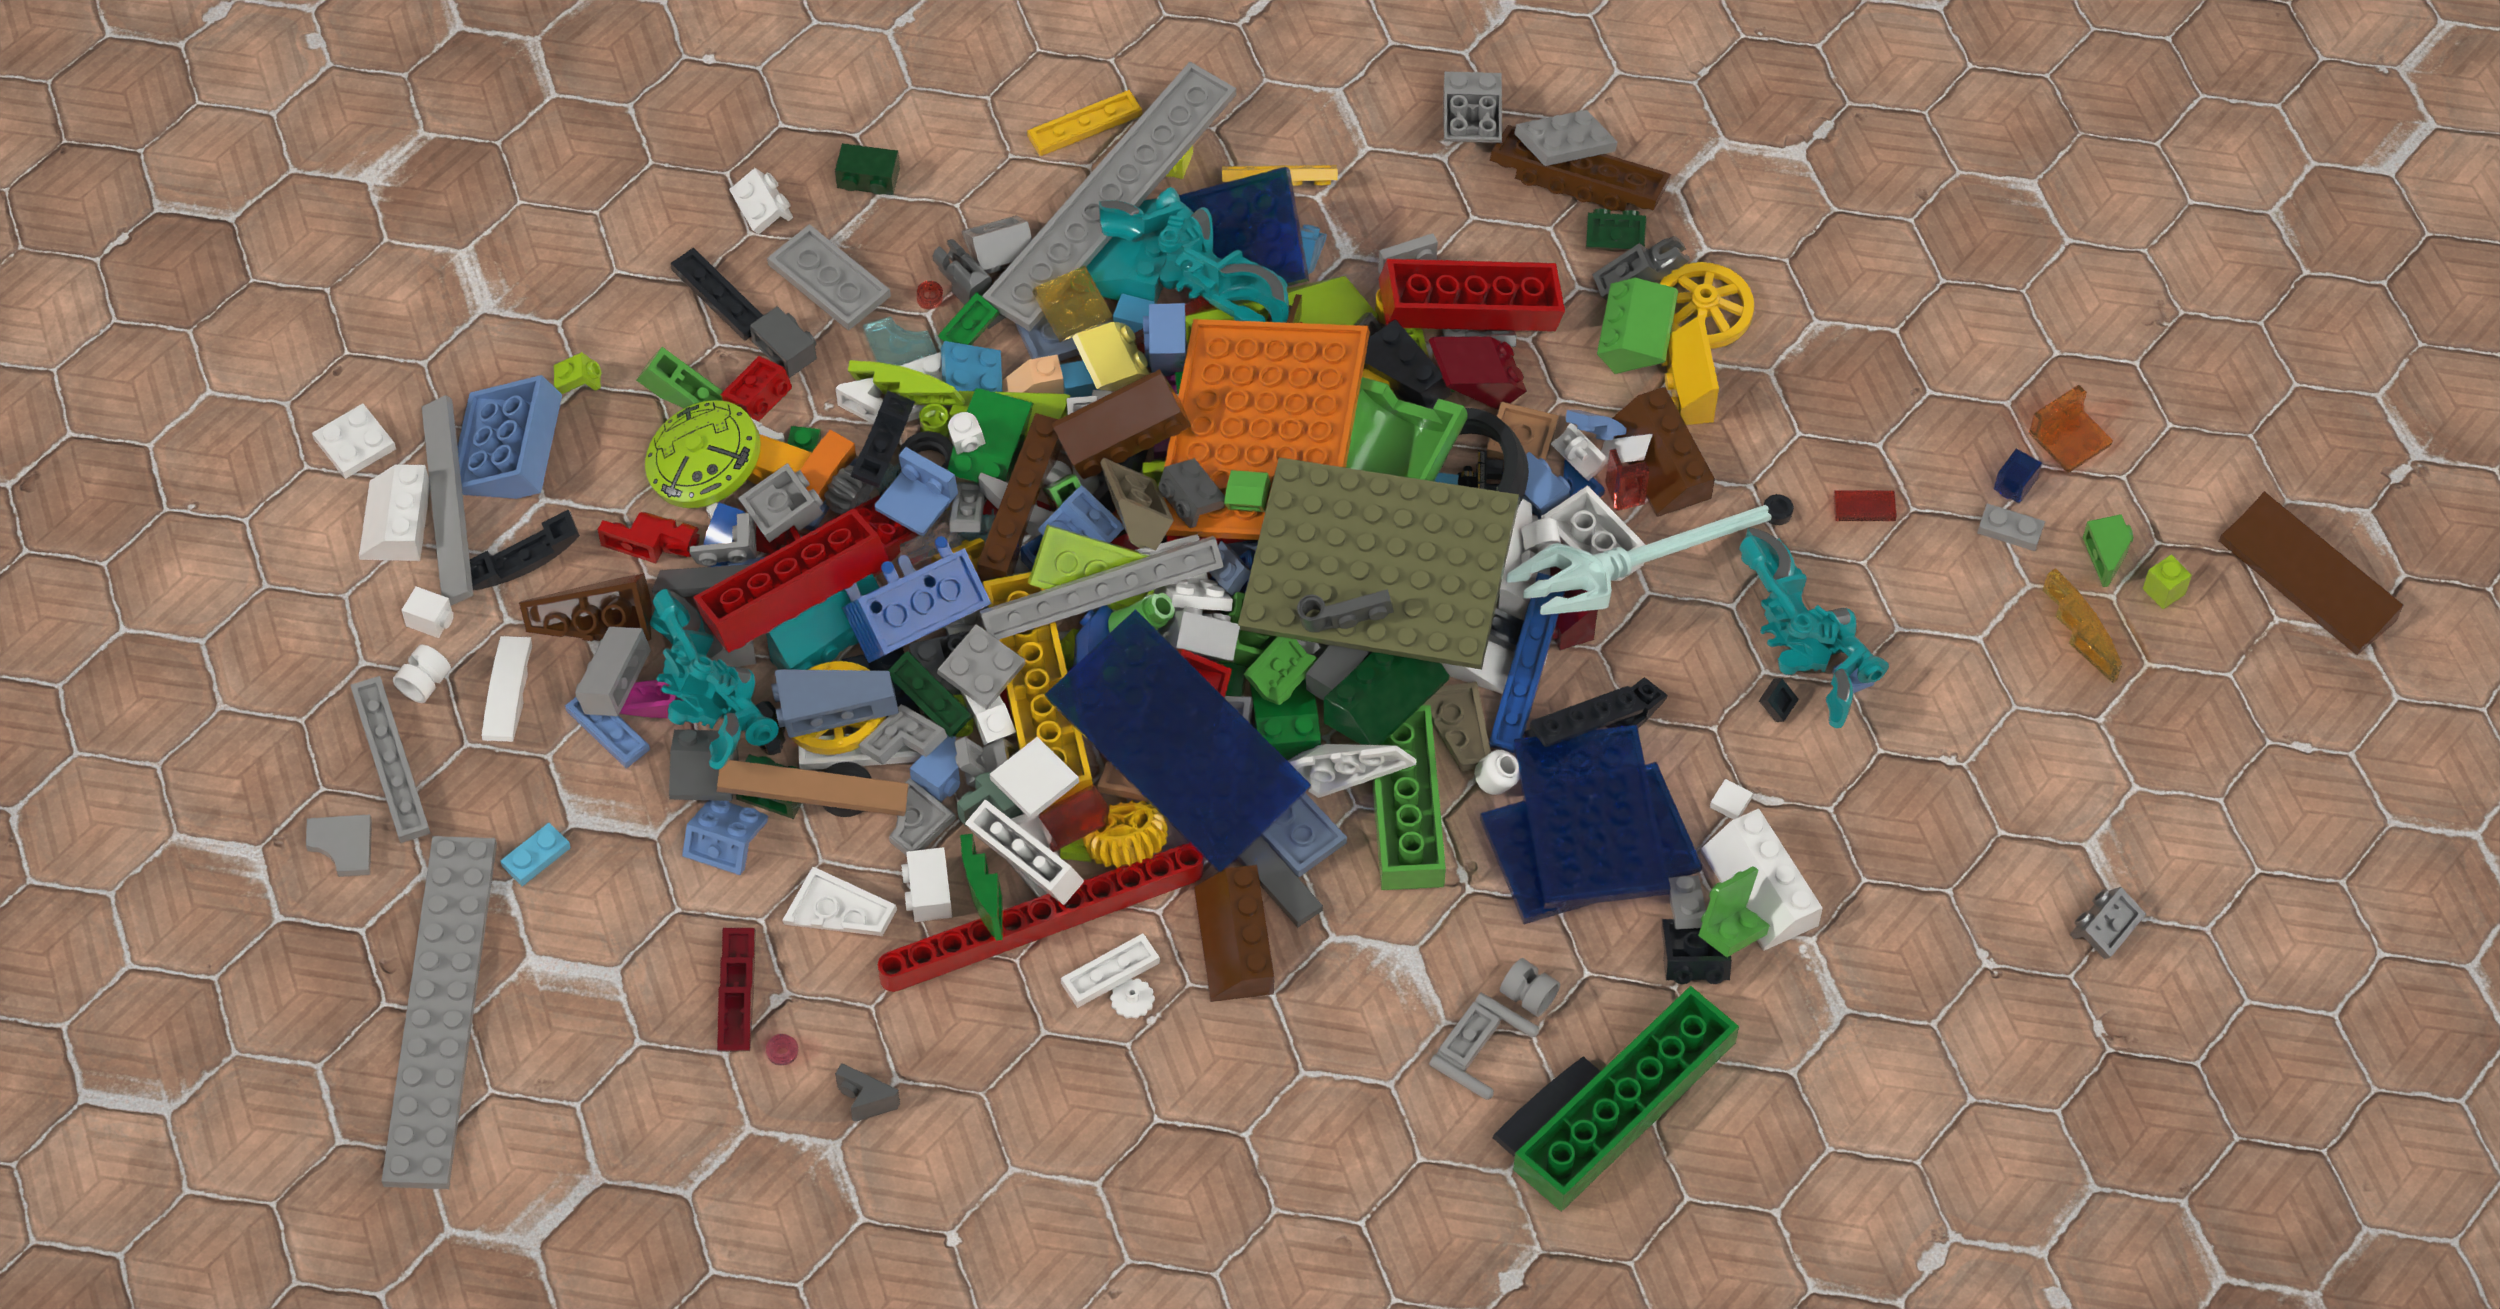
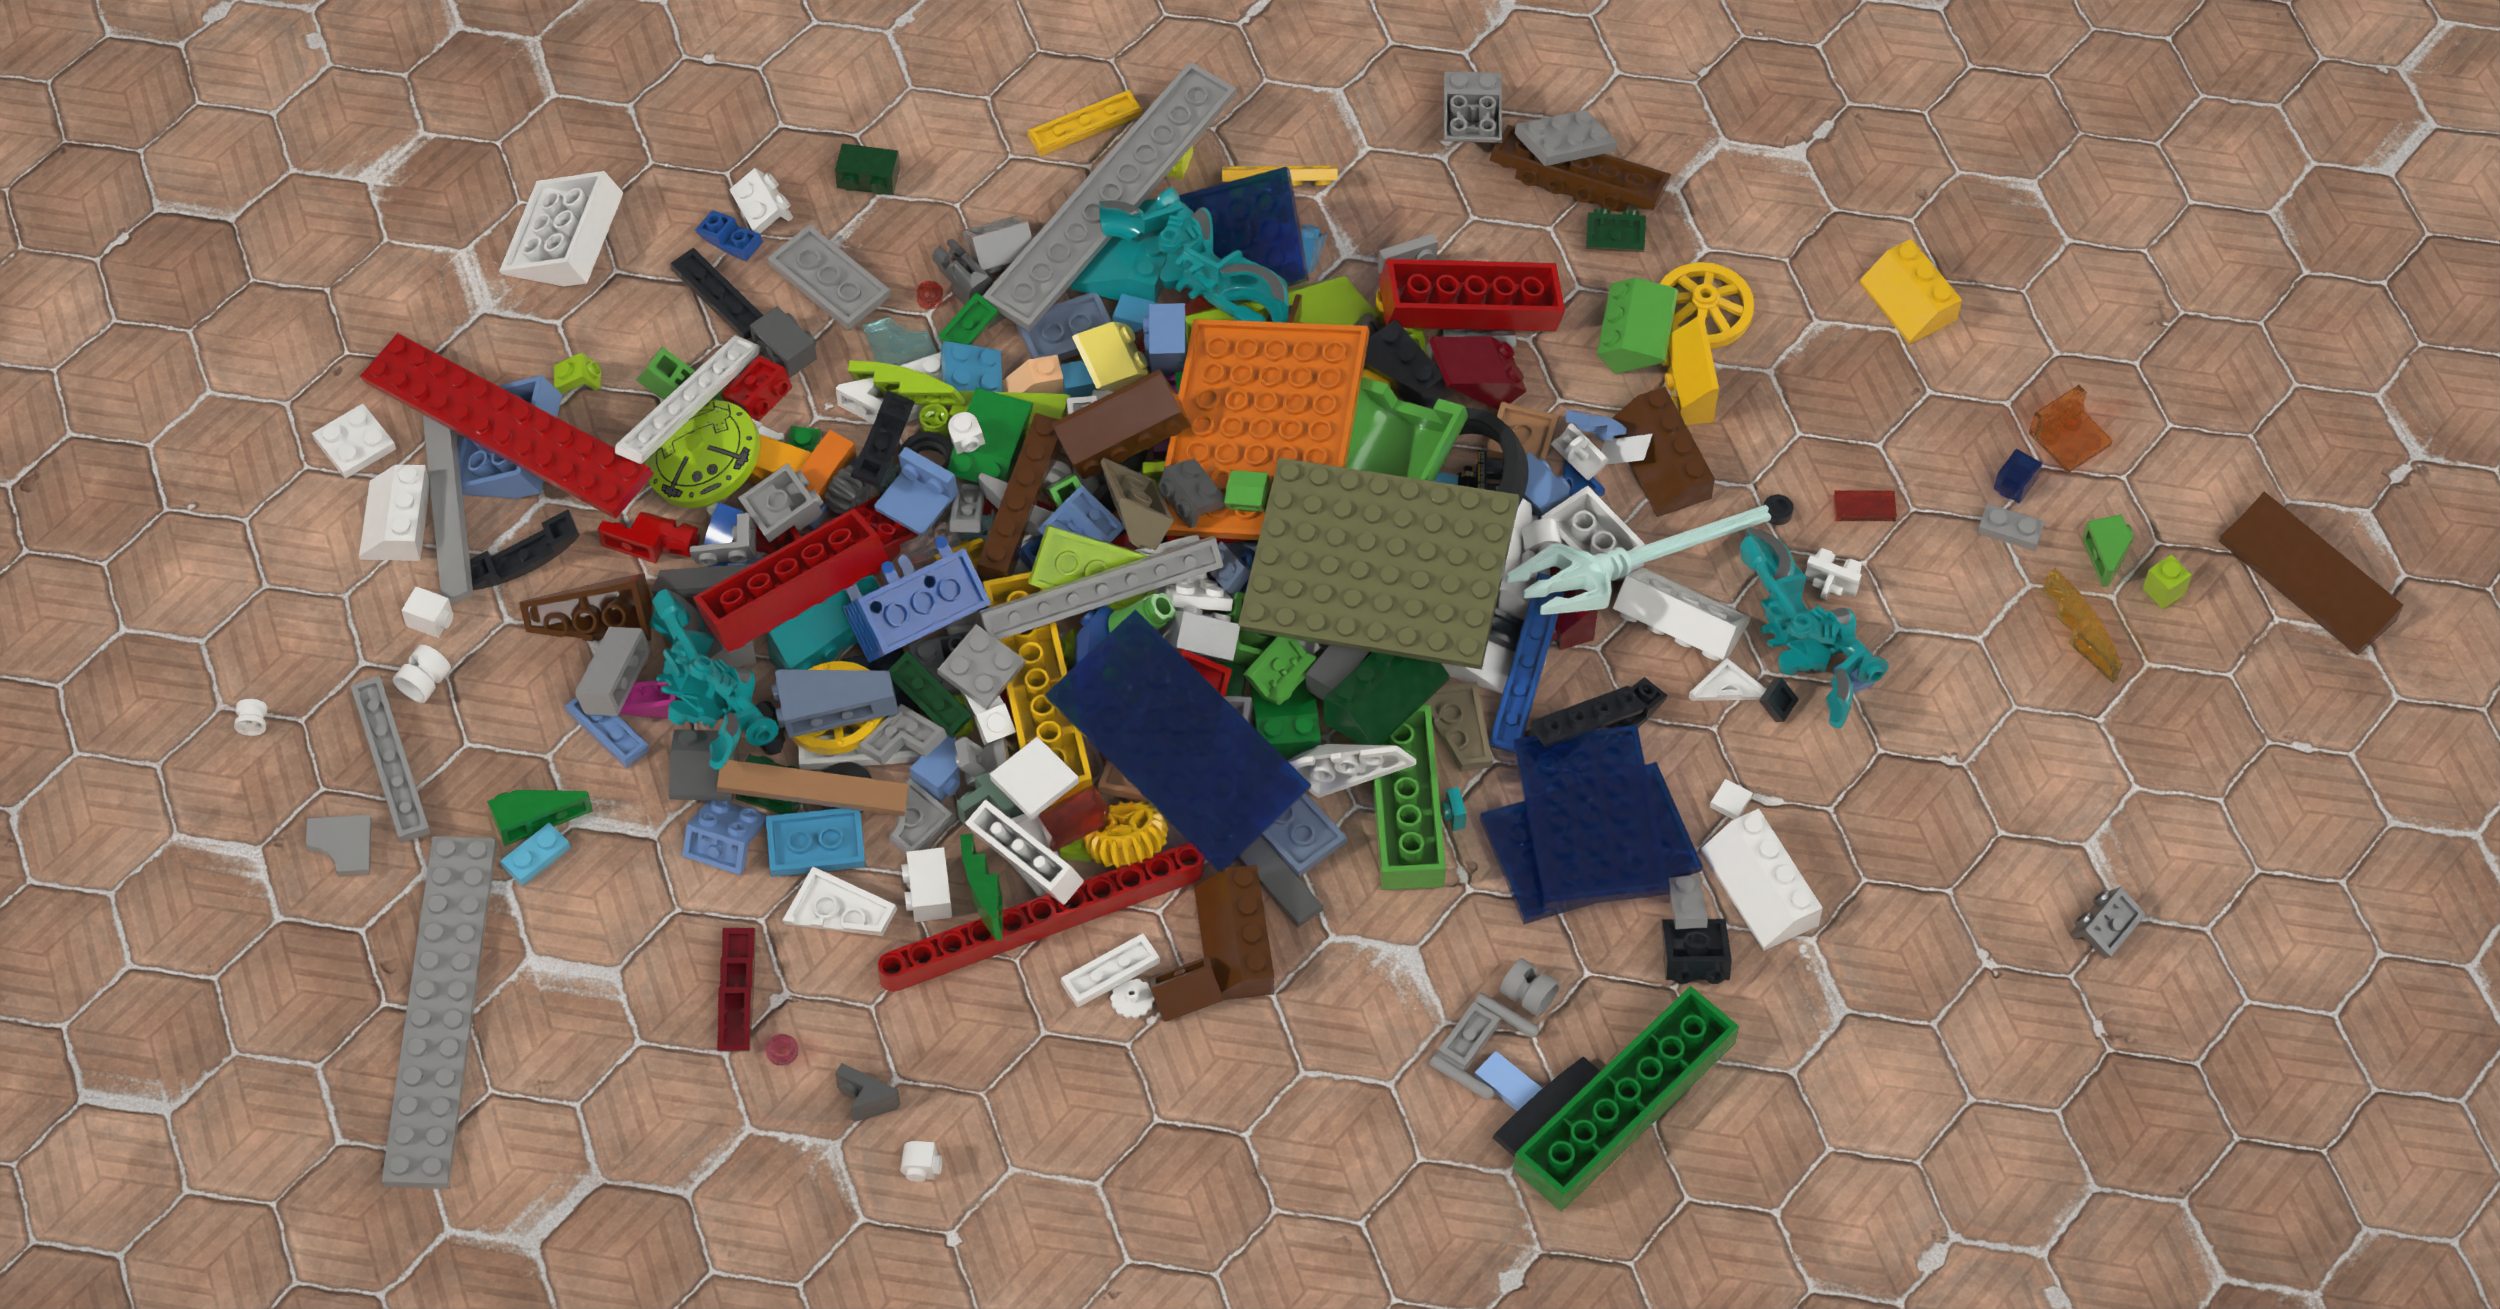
(250, 717): none -> white wheel
(506, 689): white slope -> none
(507, 425): none -> red plate
(527, 811): none -> green slope
(563, 229): none -> white slope
(687, 399): none -> white tile
(728, 236): none -> blue slope
(815, 839): none -> dark azure plate
(920, 1161): none -> white plate
(1072, 303): clear yellow plate -> none
(1185, 989): none -> reddish brown panel
(1343, 614): dark grey plate -> none
(1454, 809): none -> teal plate
(1497, 772): white head -> none
(1507, 1081): none -> light blue tile
(1626, 484): clear red panel -> none
(1642, 263): dark grey plate -> none
(1680, 613): none -> white slope
(1727, 683): none -> white tile
(1727, 921): bright green bracket -> none
(1832, 577): none -> white hips
(1911, 292): none -> yellow slope

